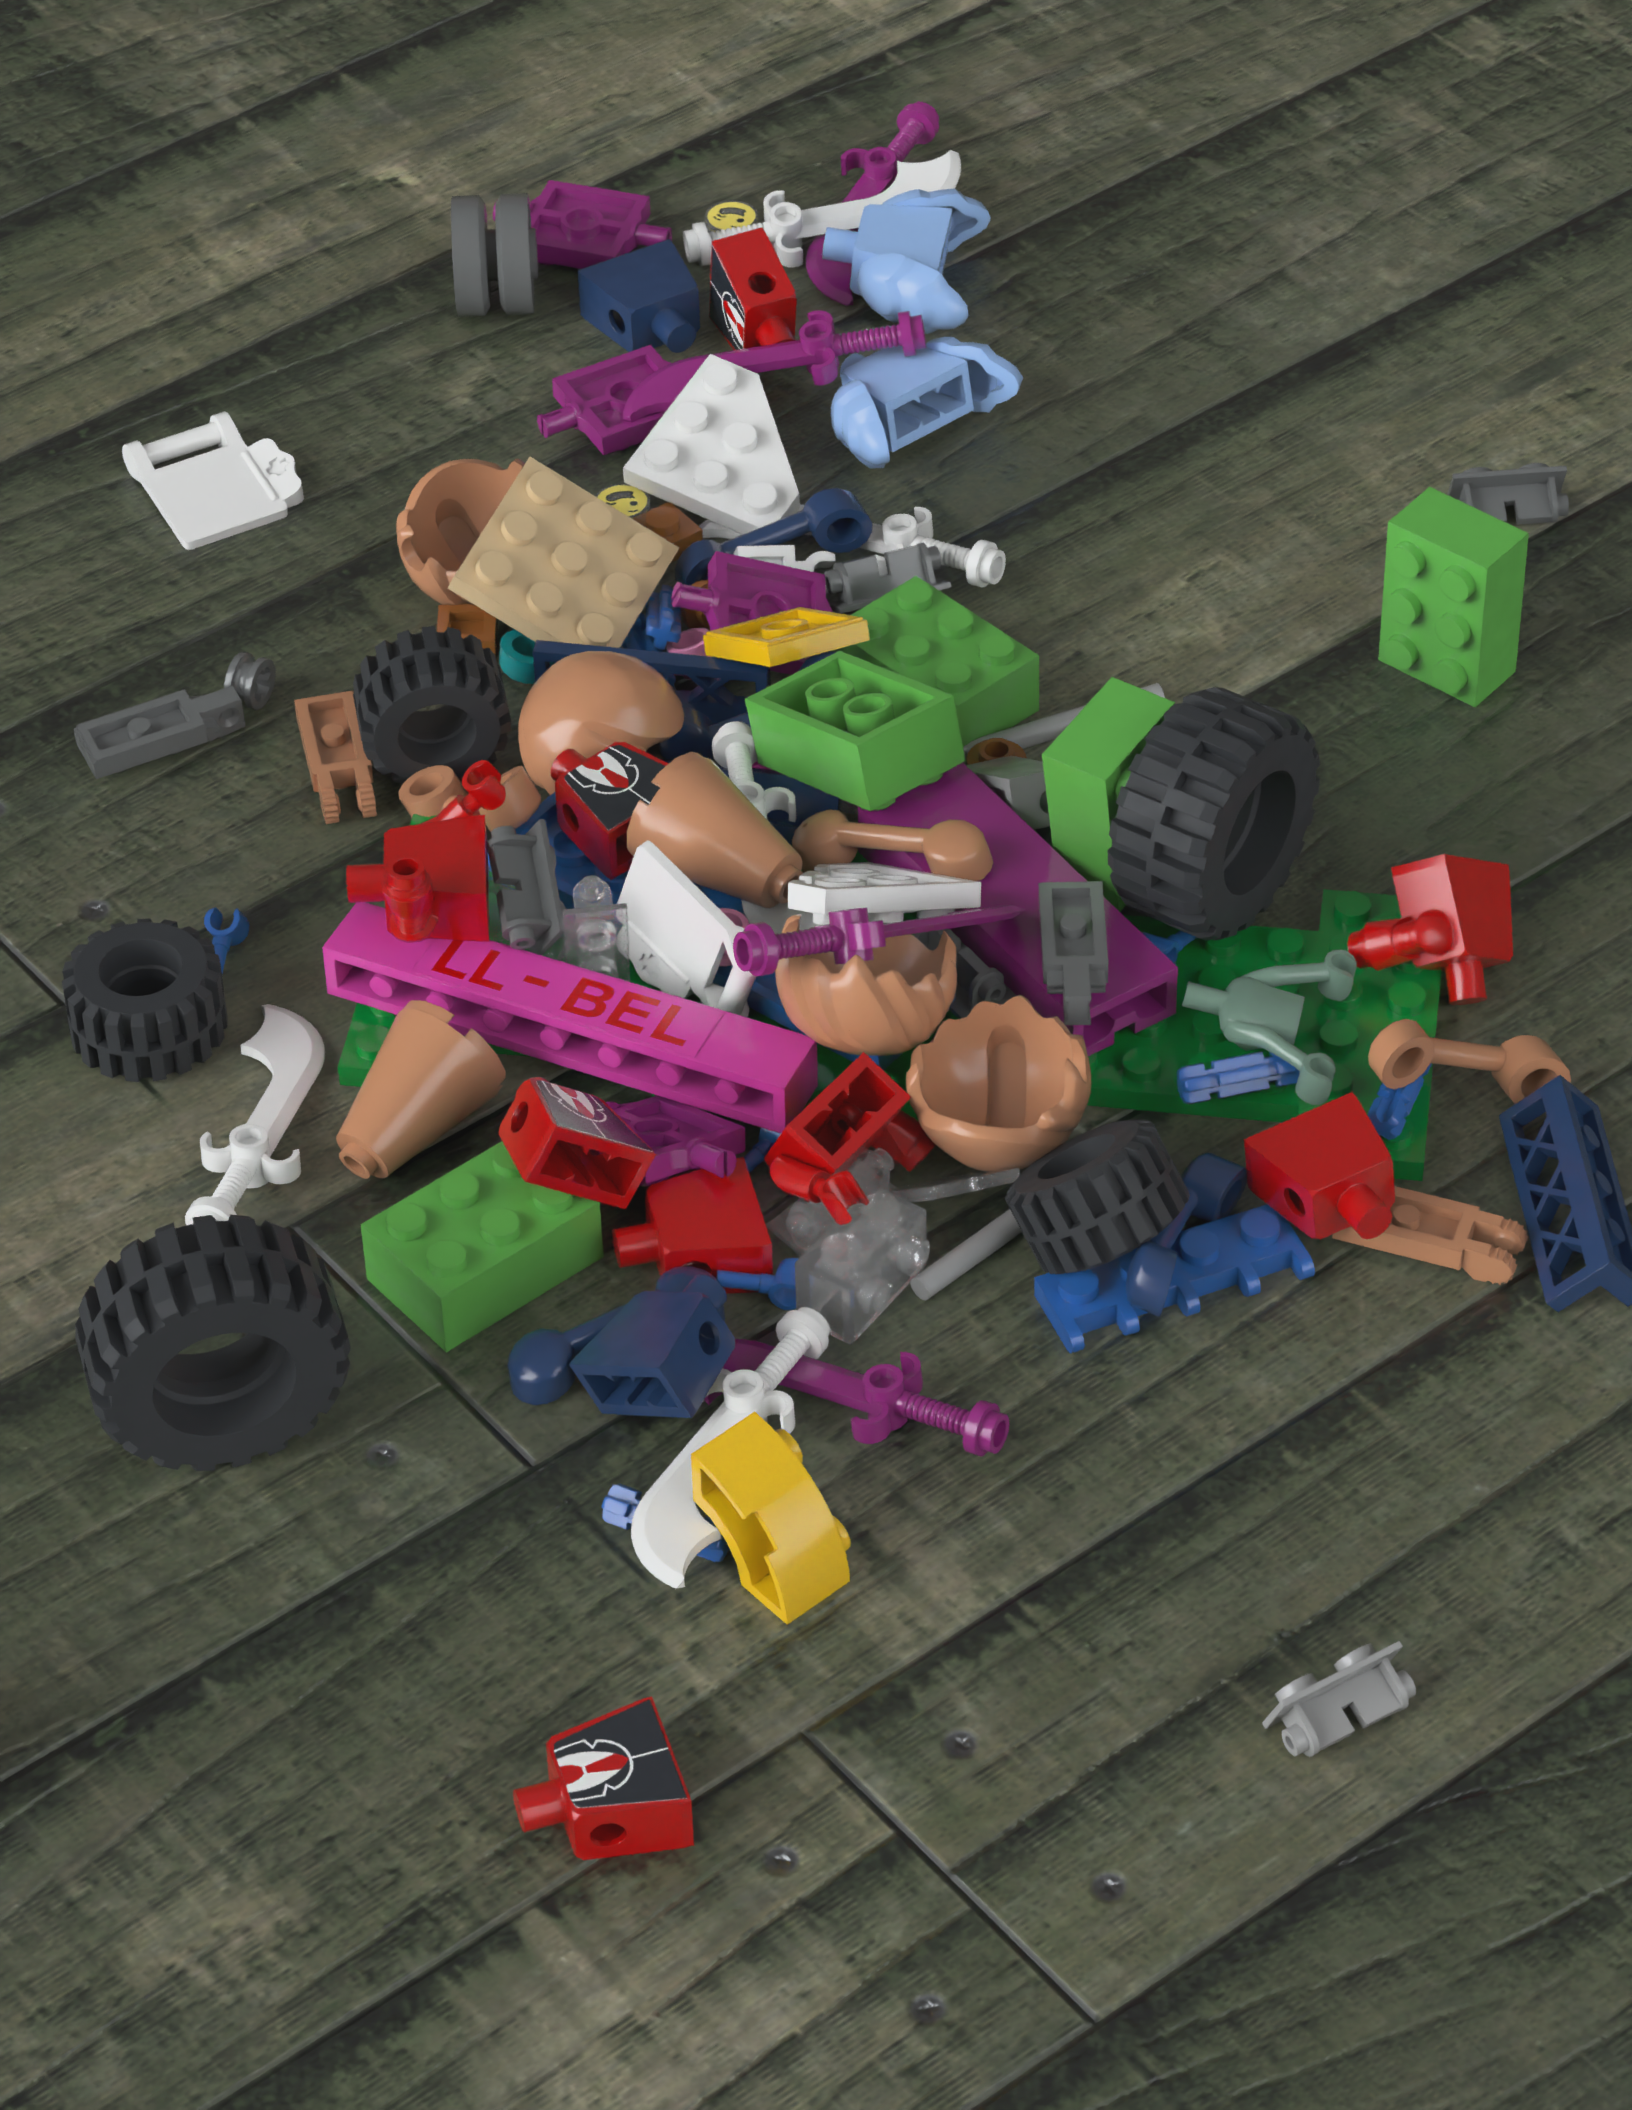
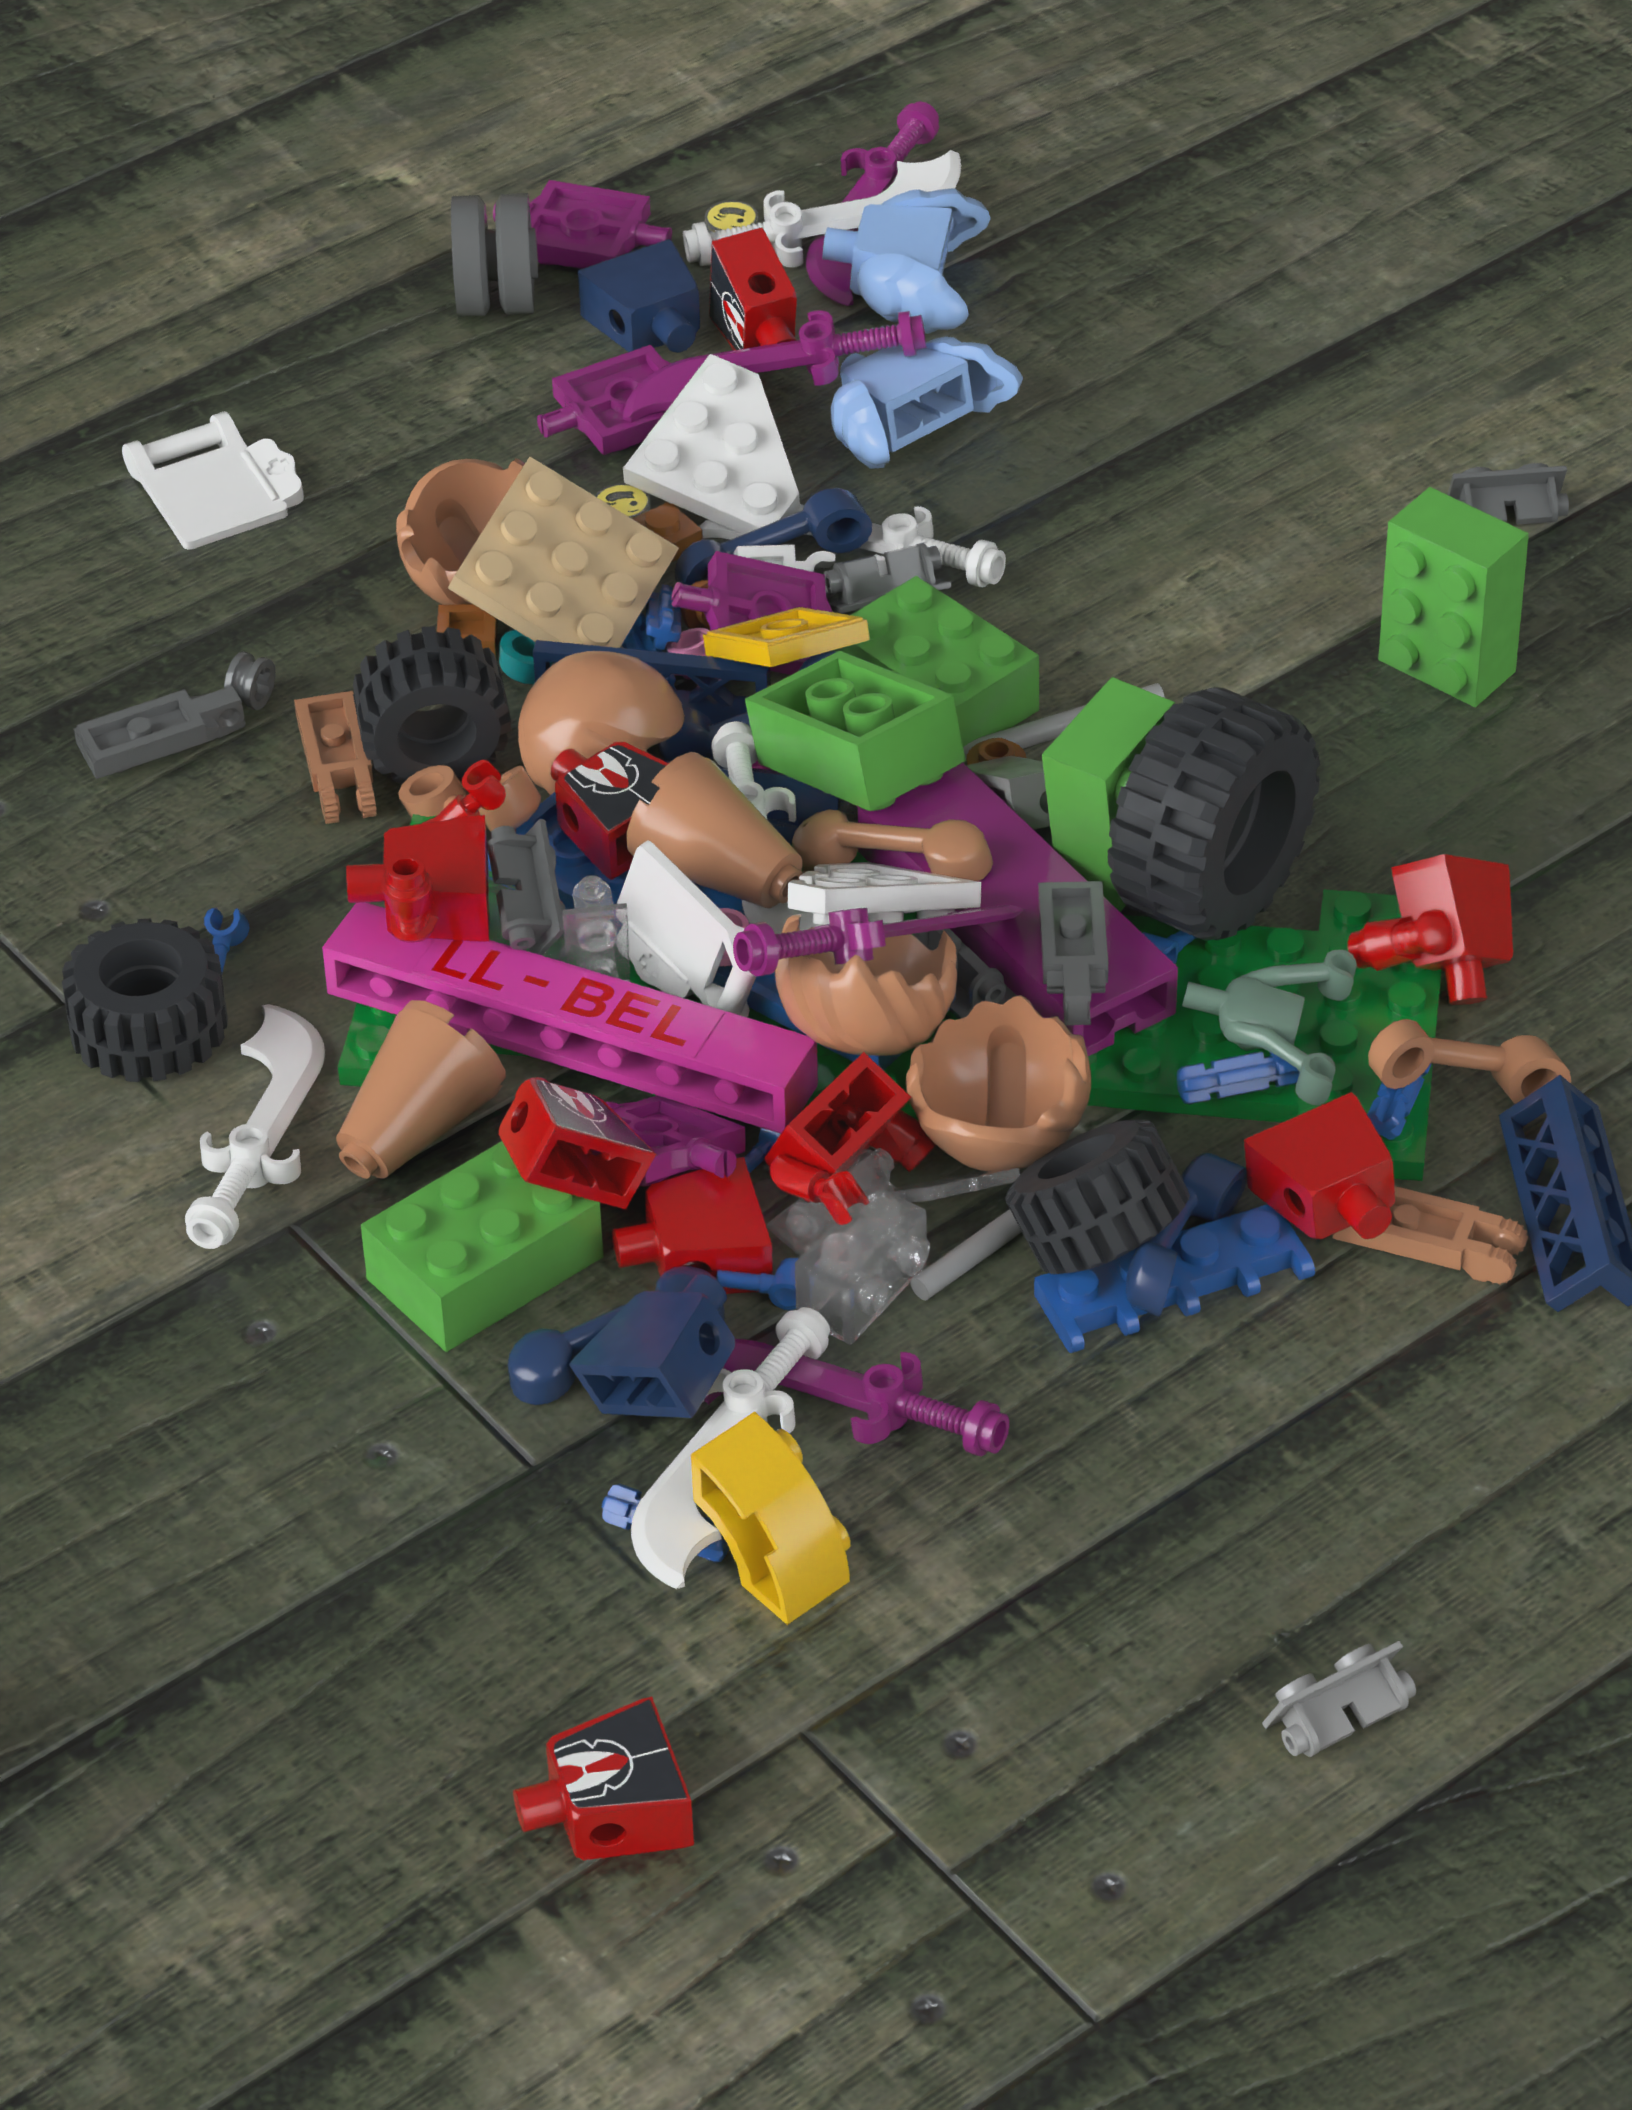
(200, 1286): black tyre -> none

